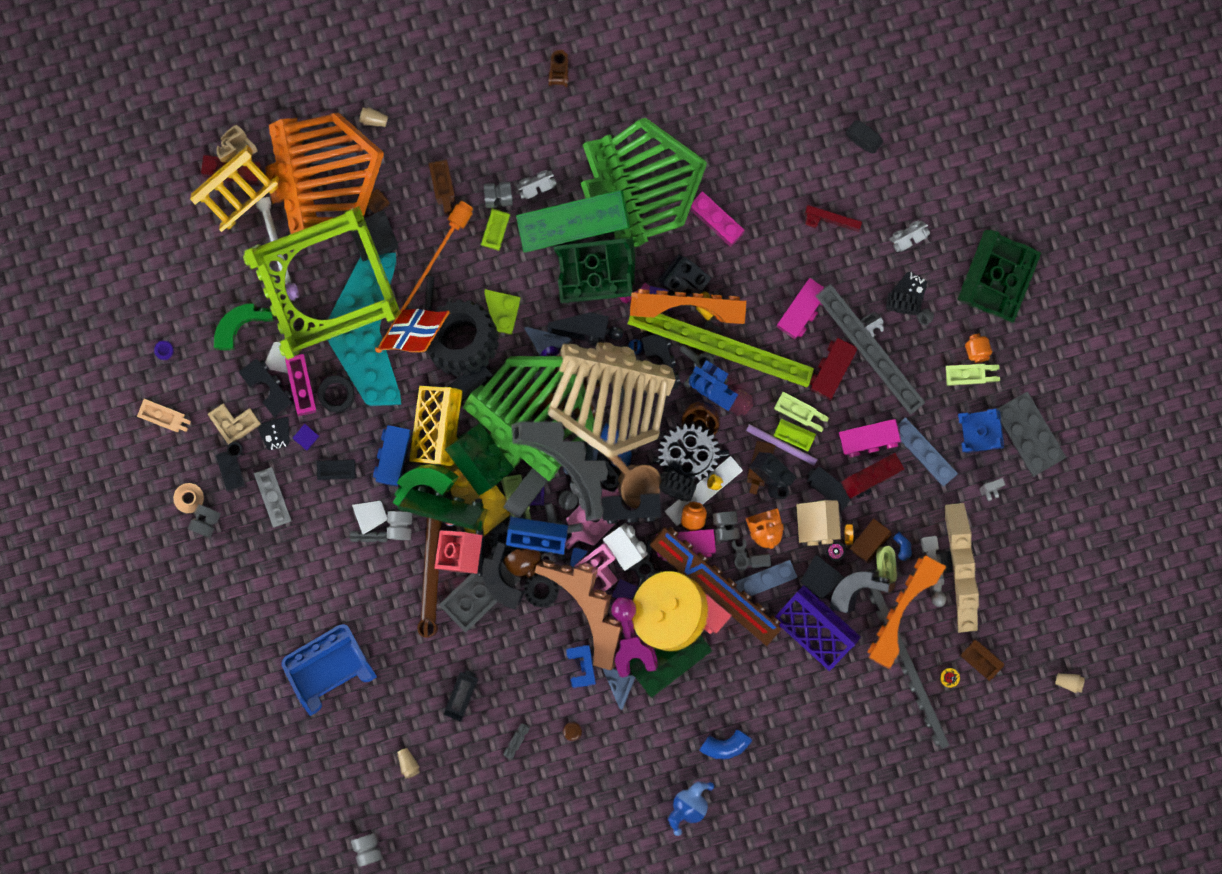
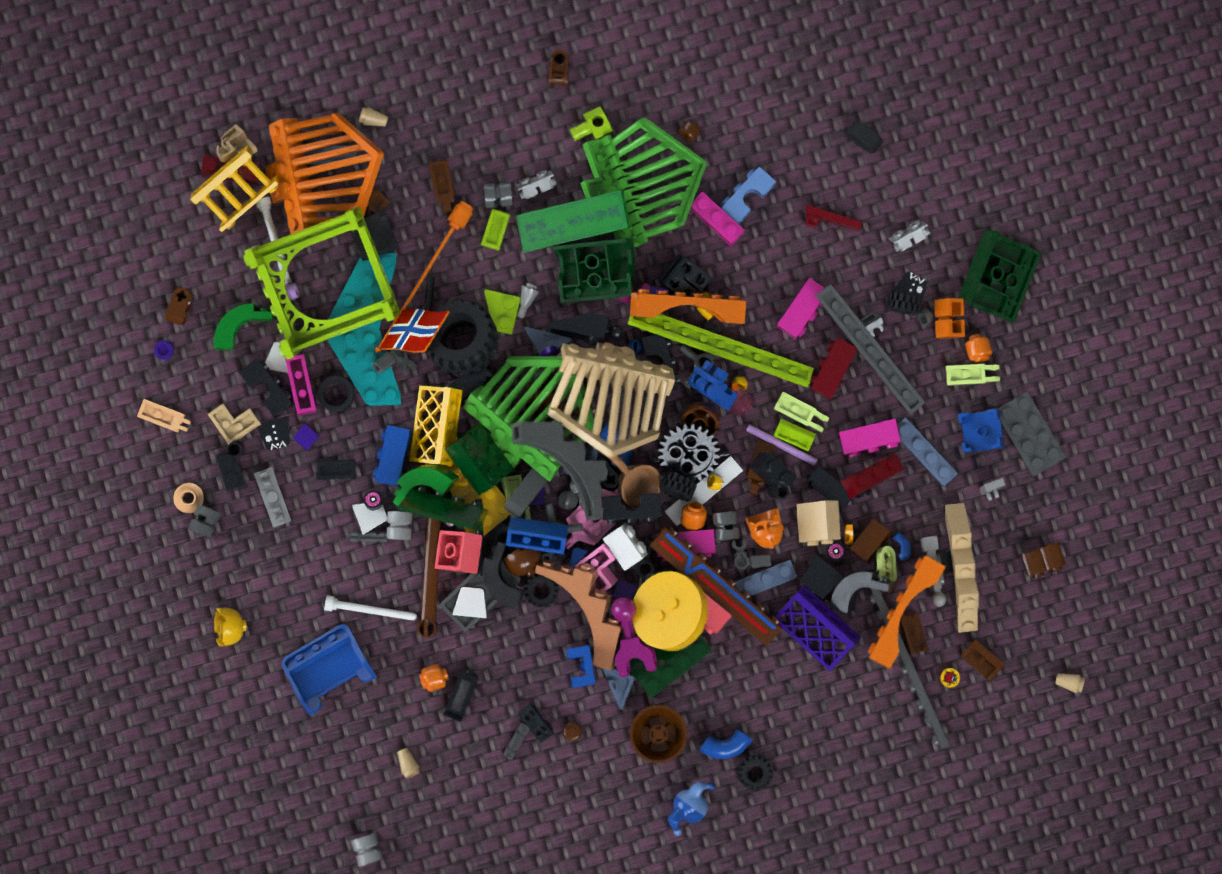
(177, 309): none -> reddish brown piece
(229, 626): none -> yellow cylinder
(332, 604): none -> white piece
(373, 500): none -> tile
(390, 358): none -> dark grey bar
(433, 677): none -> orange head
(470, 603): none -> white sticker
(528, 294): none -> light grey cone
(536, 724): none -> black hinge
(587, 127): none -> lime piece
(674, 731): none -> reddish brown piece
(689, 131): none -> reddish brown piece
(739, 382): none -> yellow hinge
(757, 182): none -> medium blue arch
(767, 773): none -> black tyre
(913, 633): none -> reddish brown hinge
(944, 310): none -> orange piece
(1043, 559): none -> reddish brown brick

